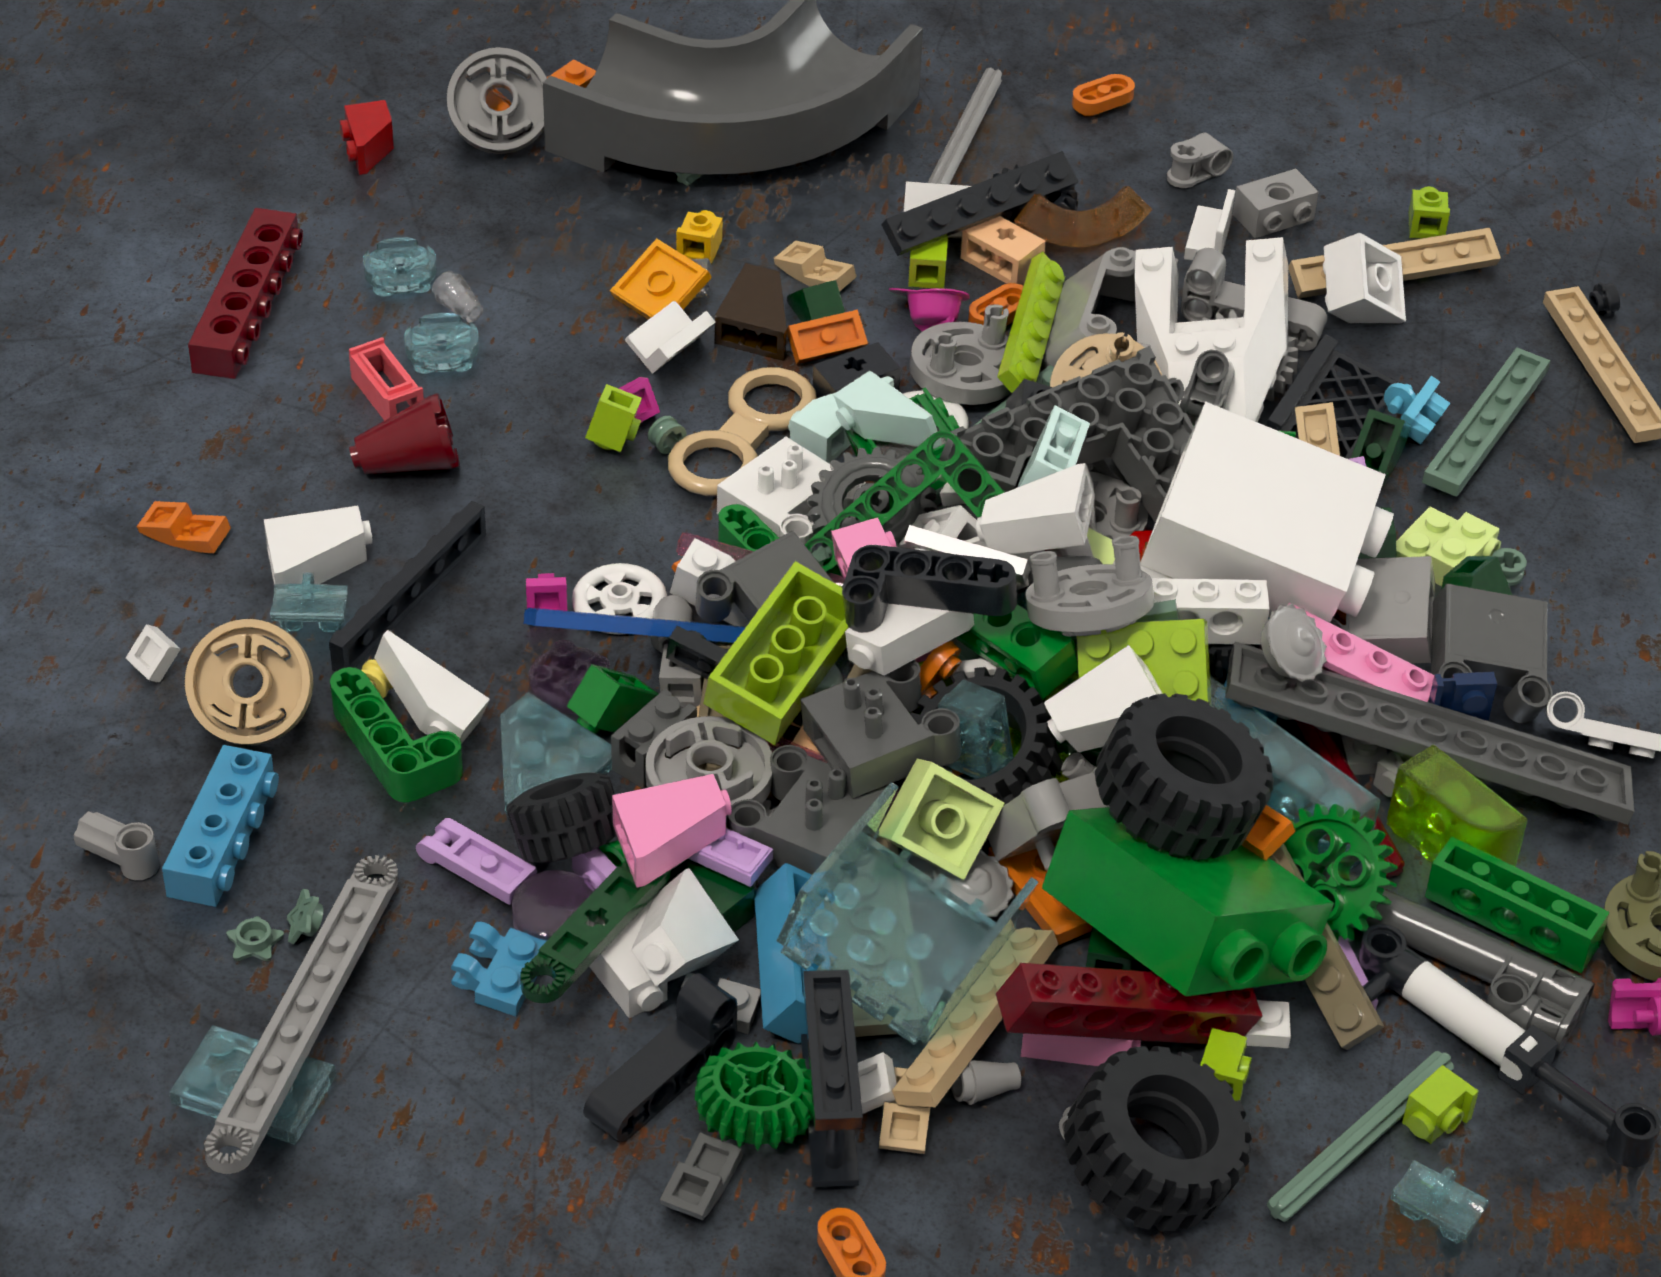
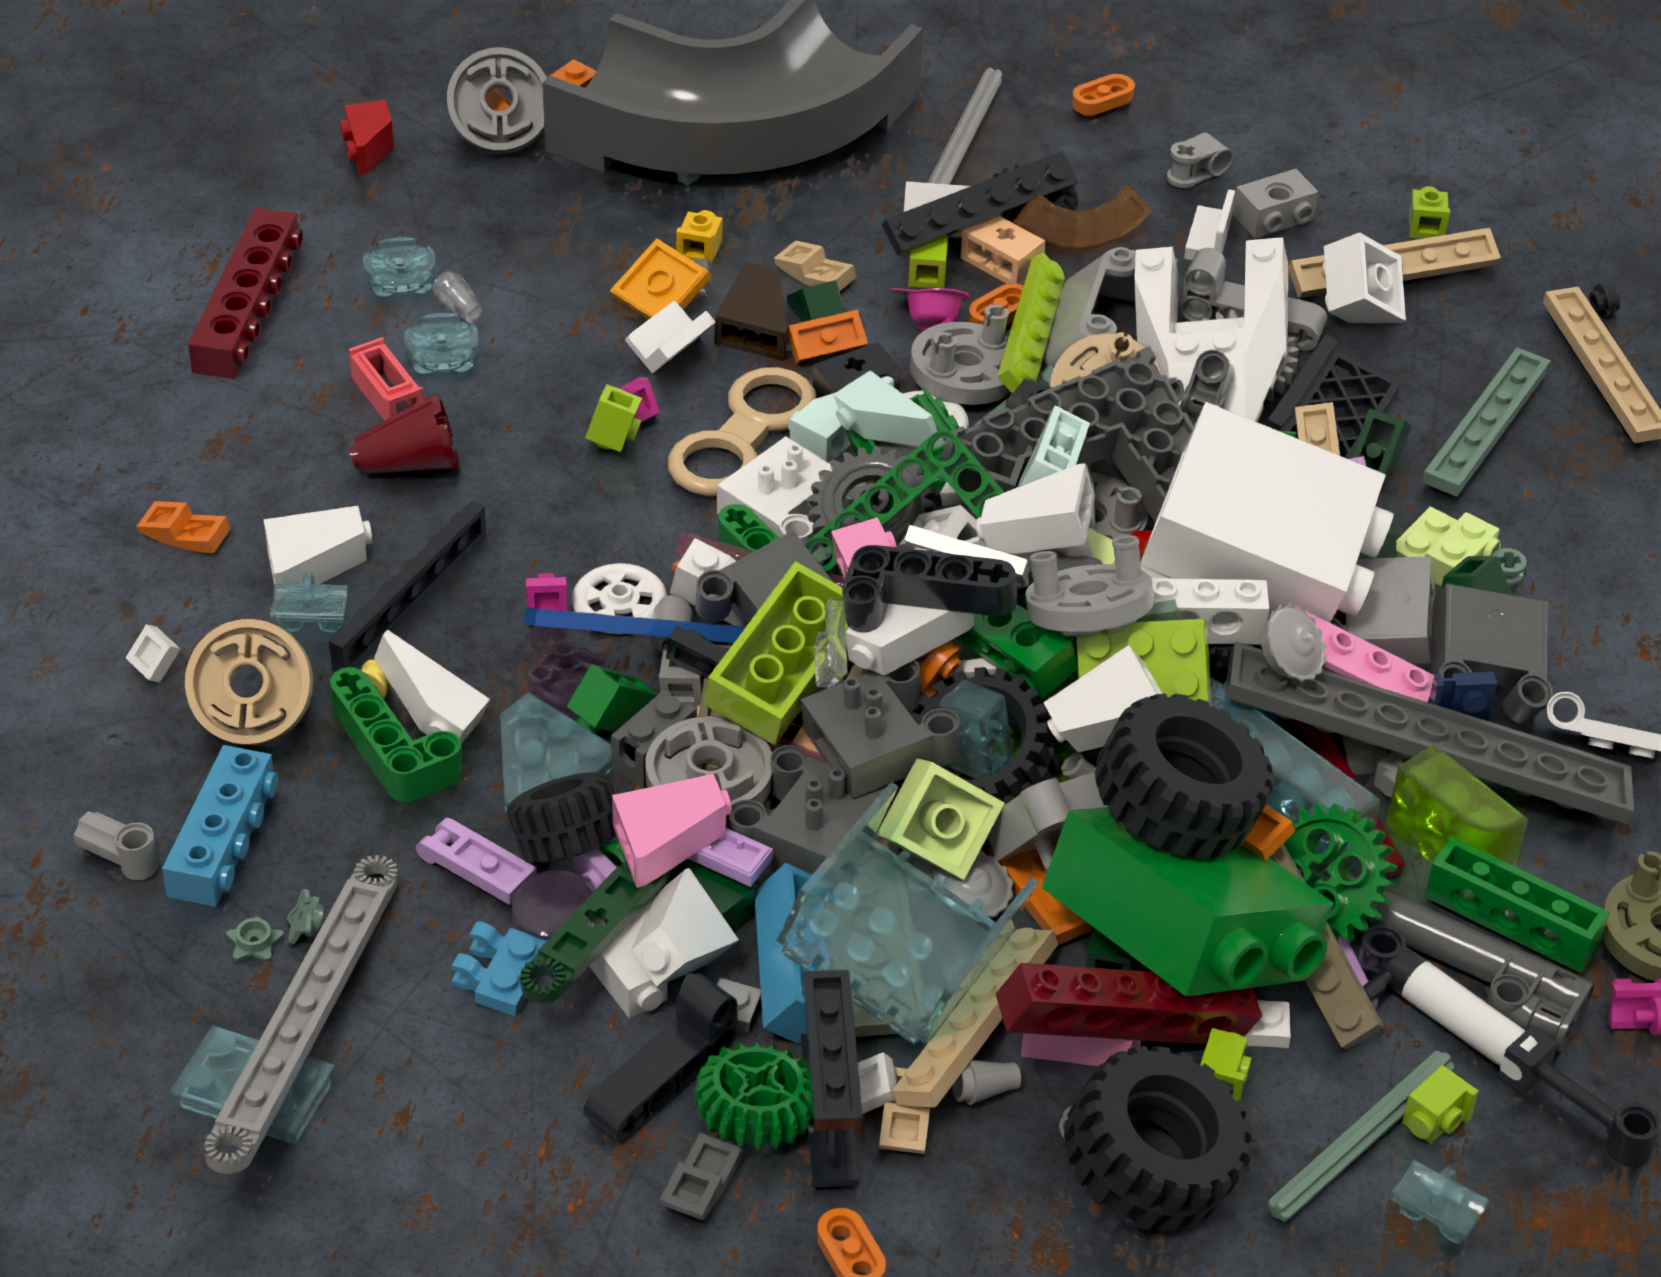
(666, 433): sand green bush -> none
(831, 646): none -> clear tile
(1402, 400): medium azure hips -> none

